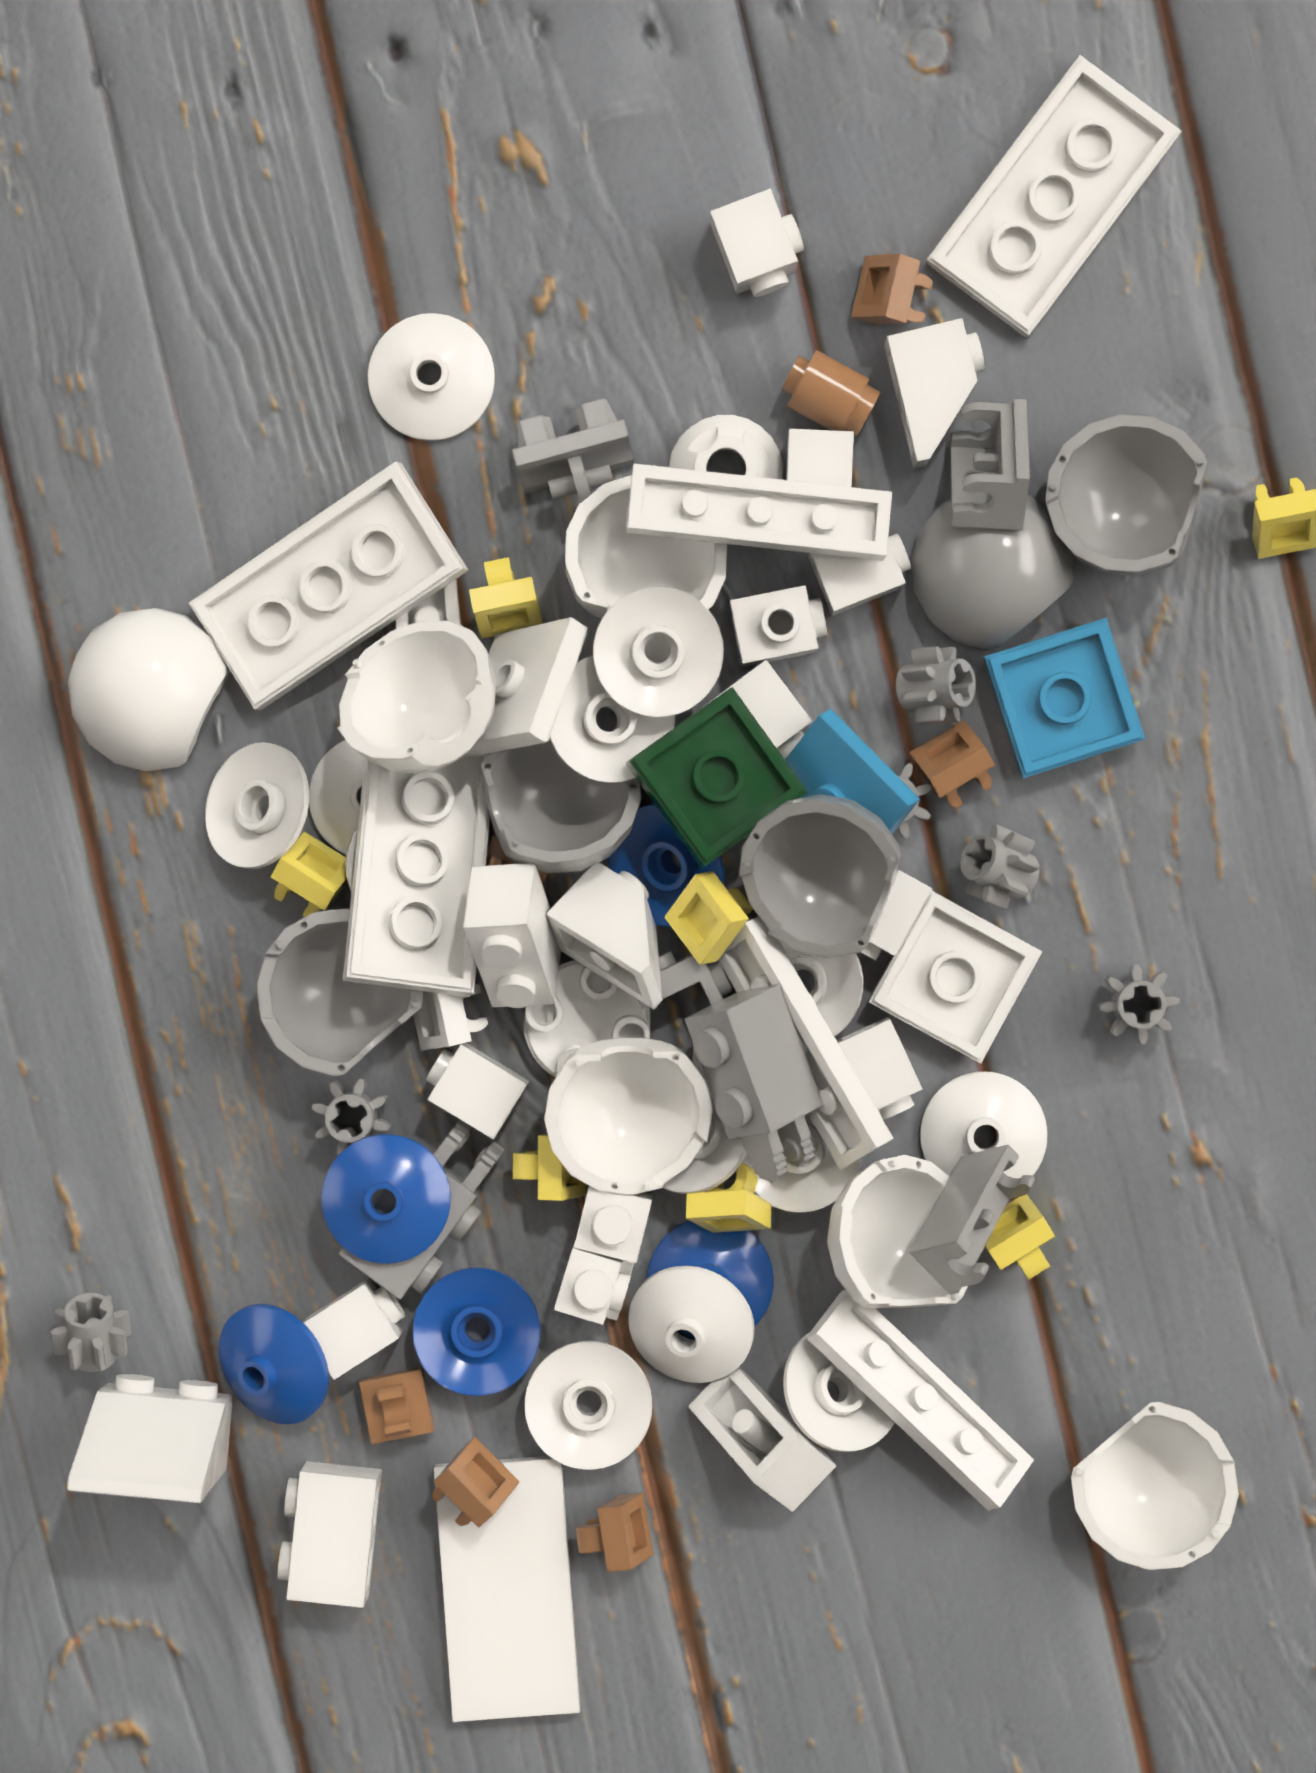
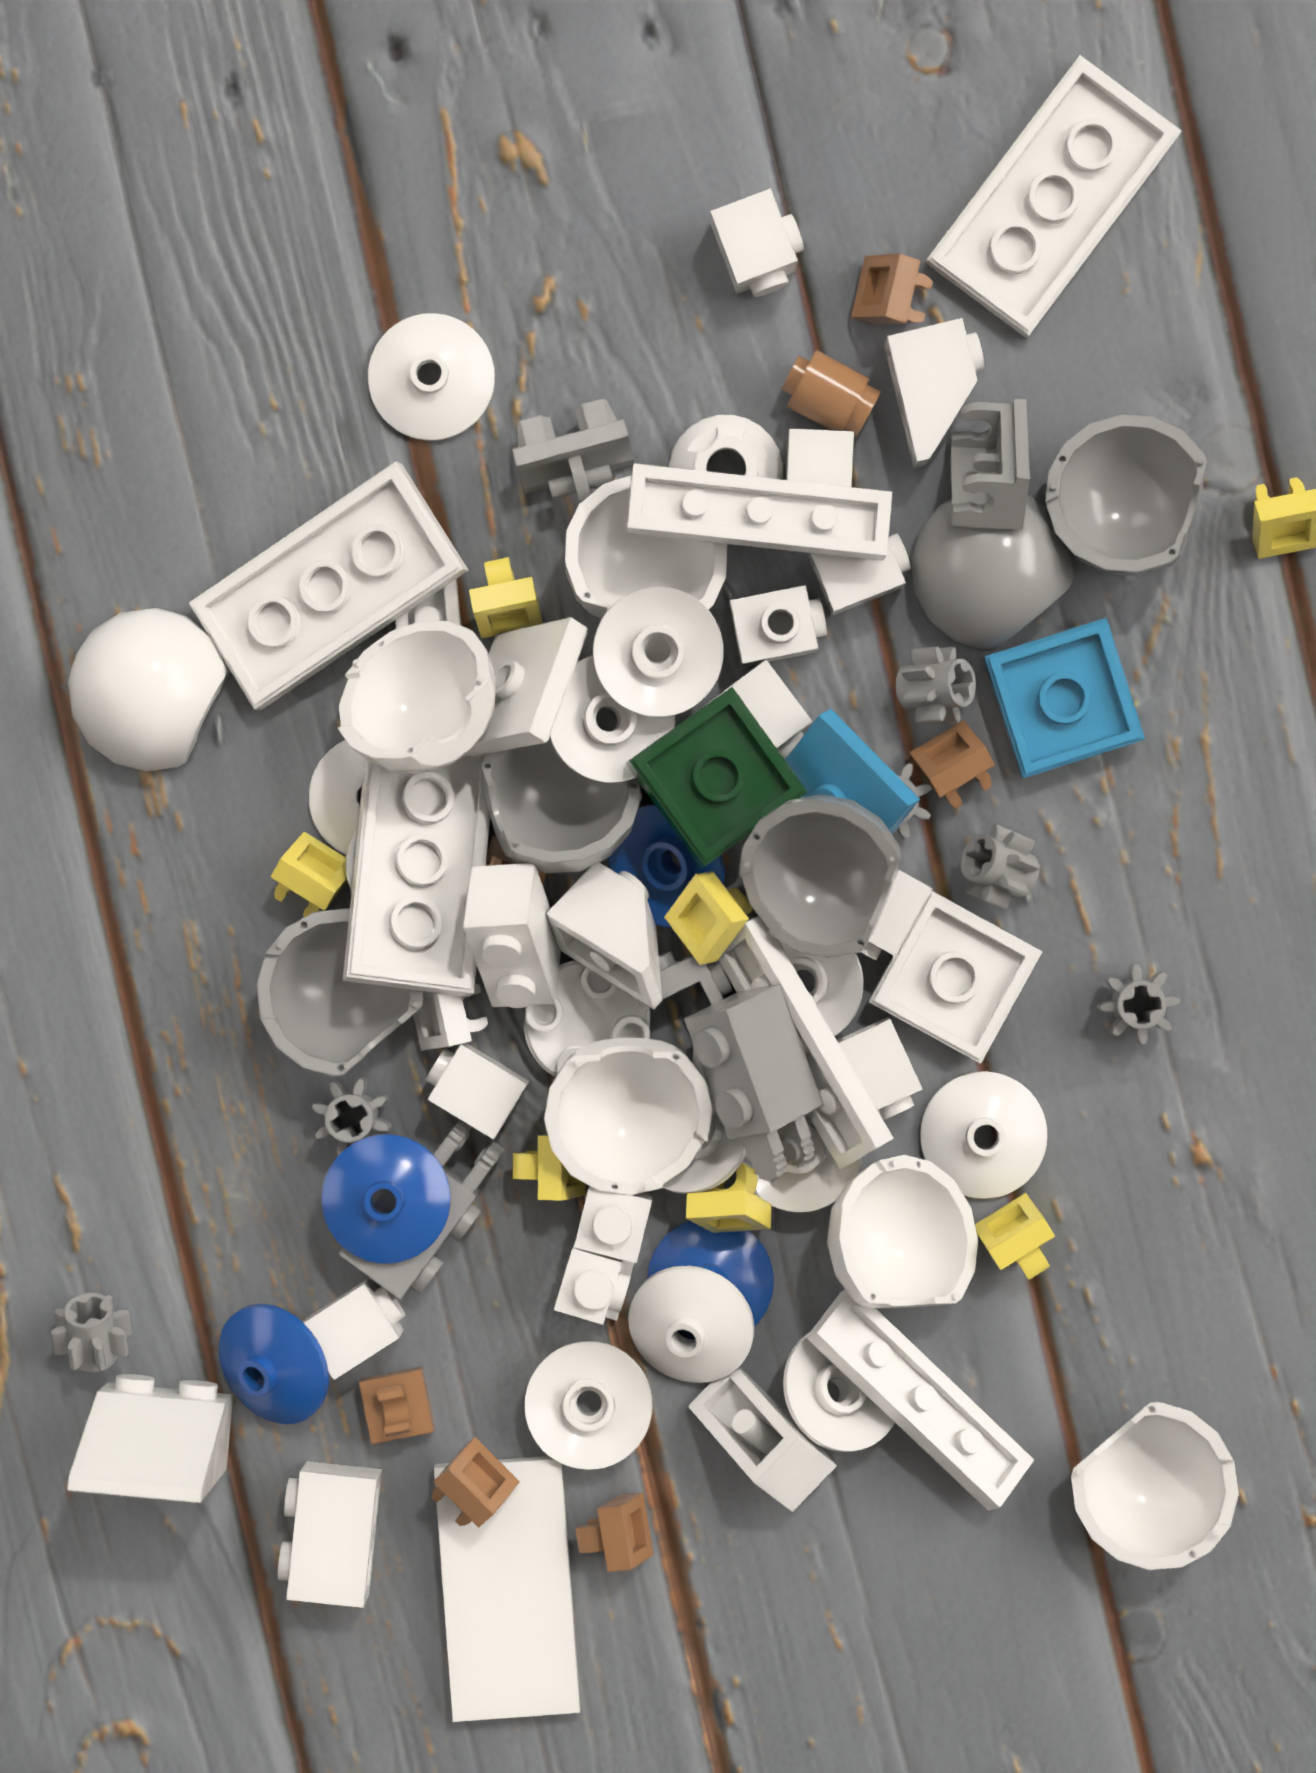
(257, 805): white dish -> none
(472, 1364): blue dish -> none
(967, 1216): light grey hinge -> none

